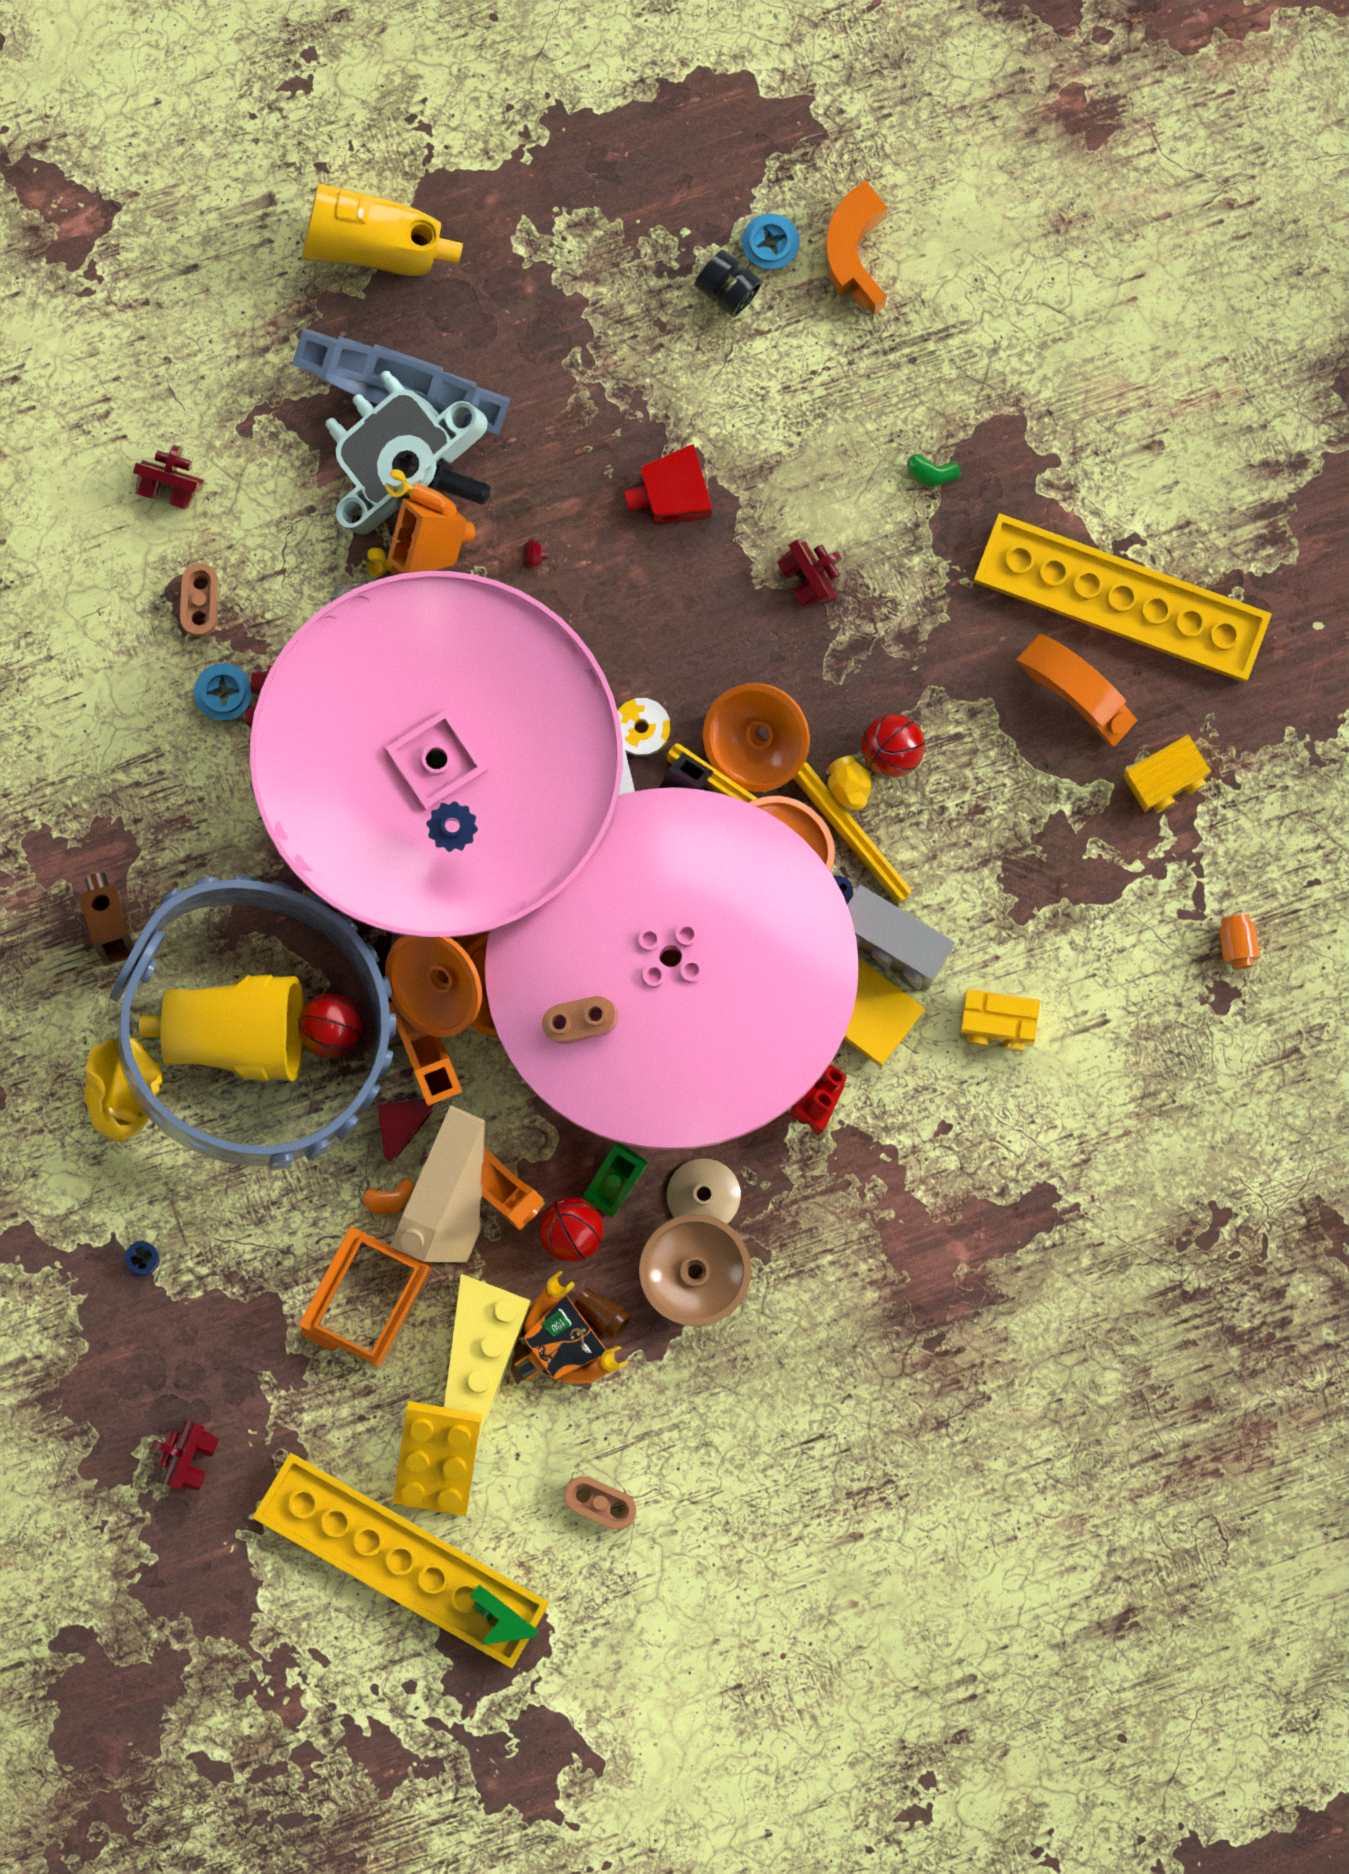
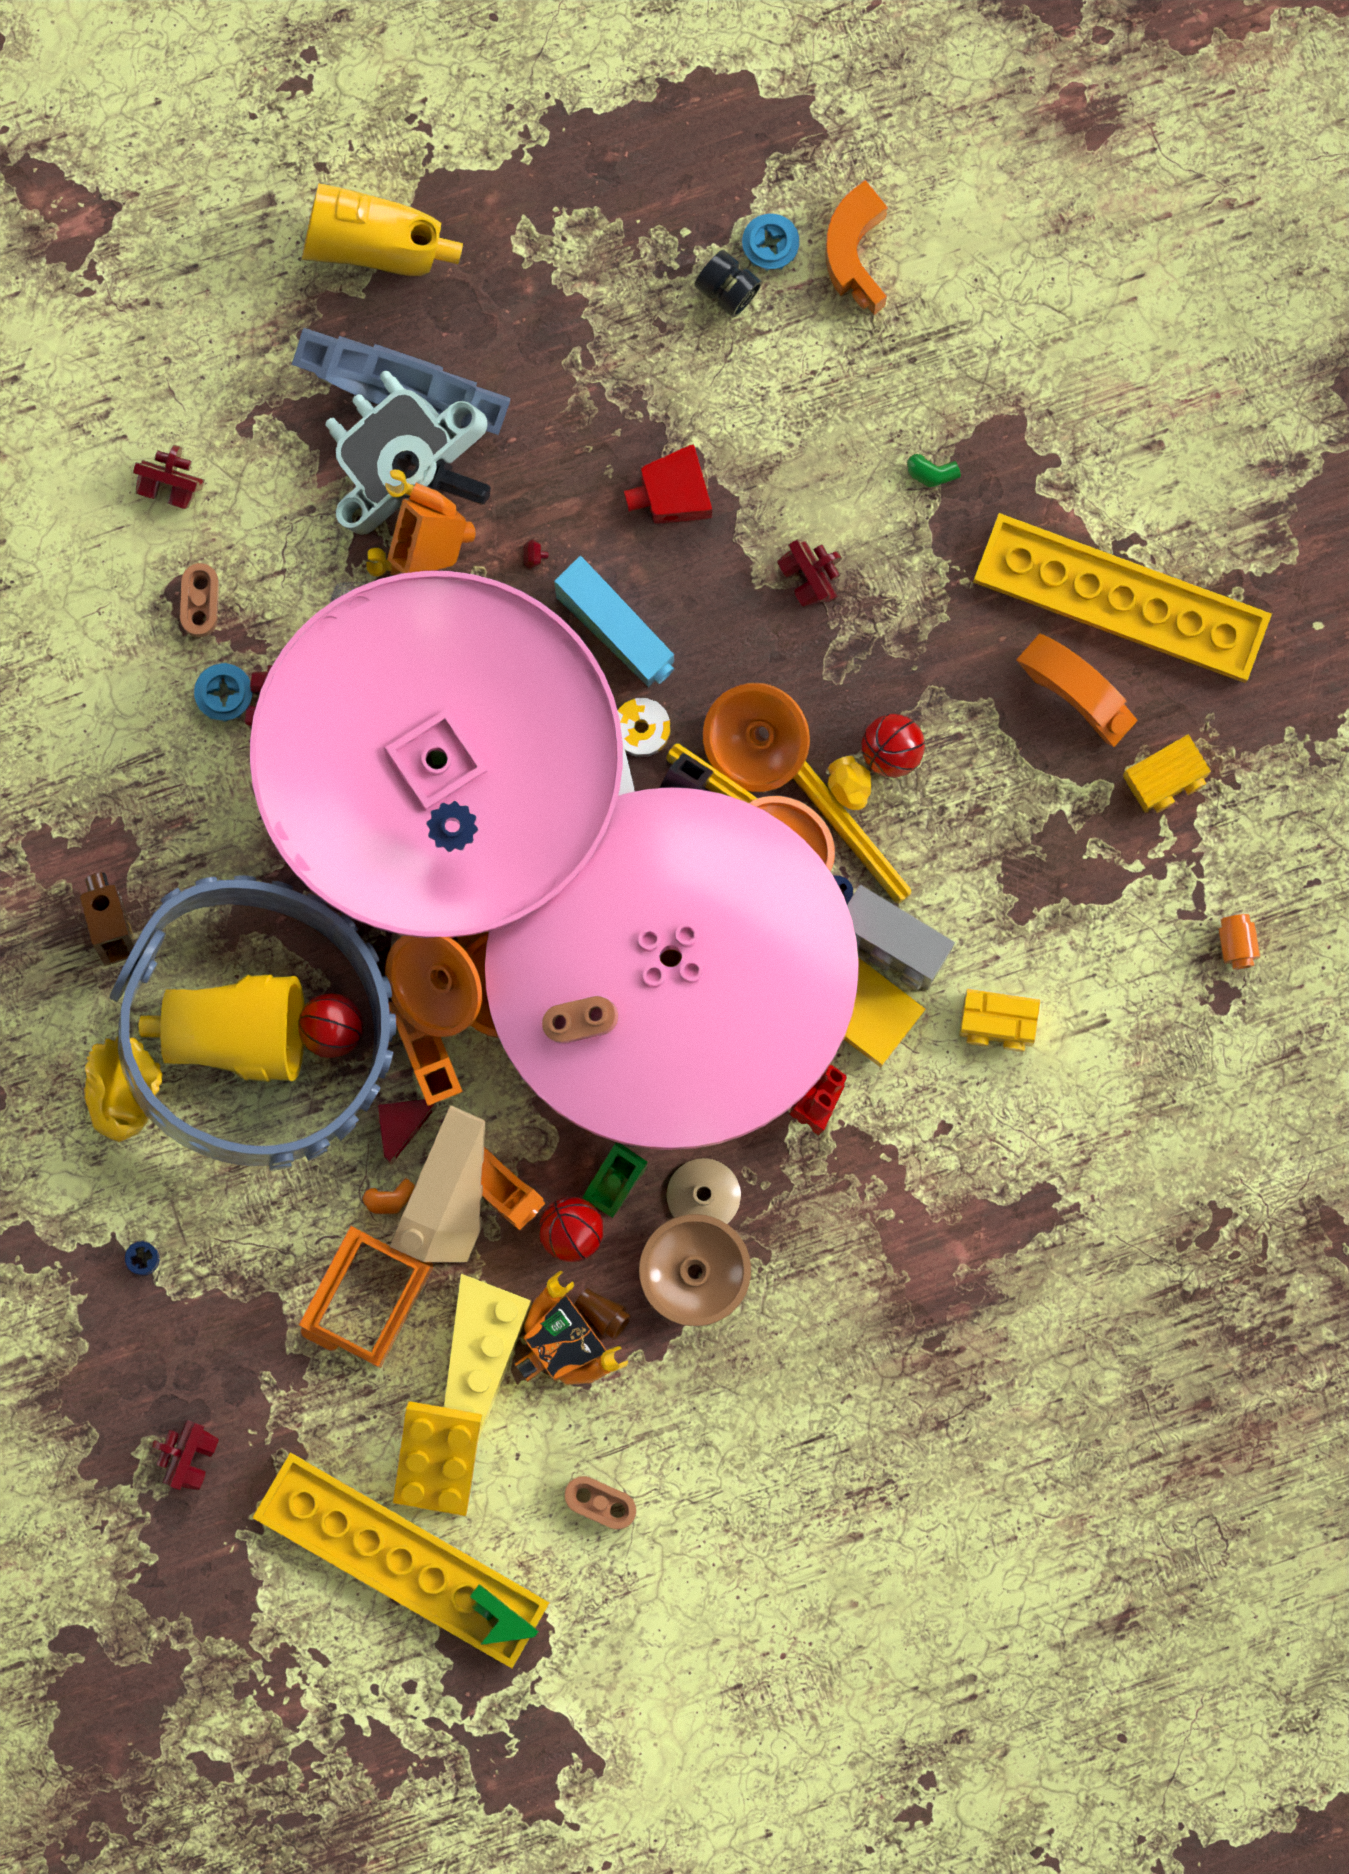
(613, 622): none -> medium azure slope

